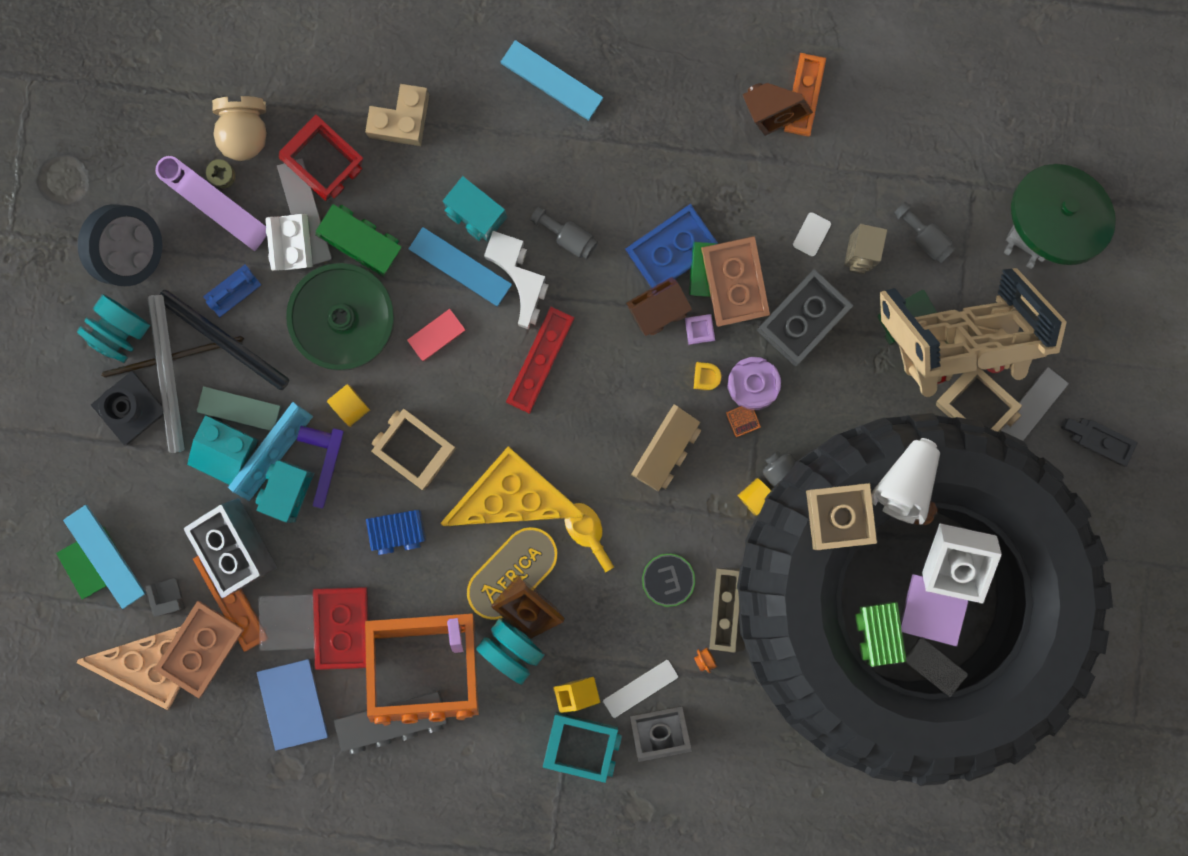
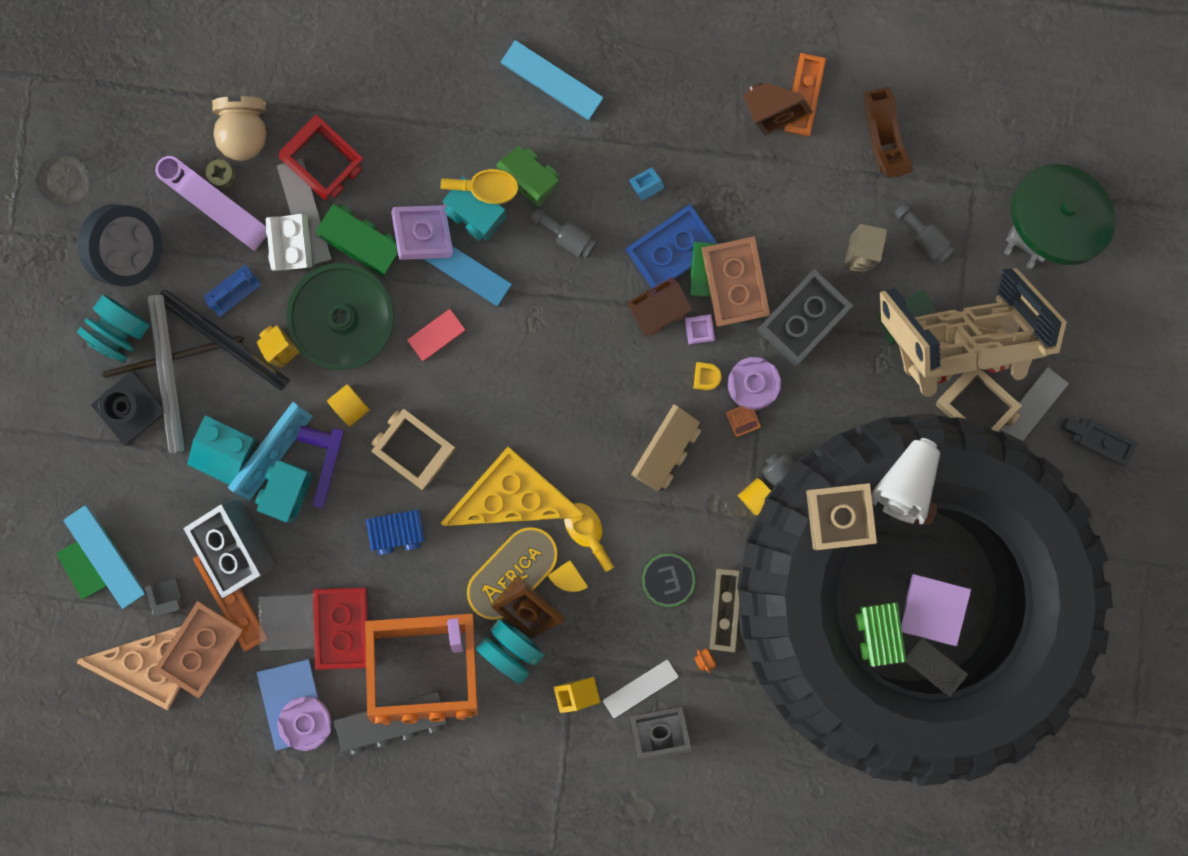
(238, 408): sand green tile -> none
(277, 346): none -> yellow slope
(304, 723): none -> lavender tile
(403, 124): tan brick -> none
(422, 232): none -> lavender tile
(489, 186): none -> yellow piece
(507, 253): white arch -> none
(532, 178): none -> bright green slope
(540, 360): red tile -> none
(554, 740): teal window -> none
(568, 578): none -> yellow brick
(646, 184): none -> dark azure plate
(811, 234): white sticker -> none
(885, 133): none -> reddish brown arch
(961, 563): white brick -> none

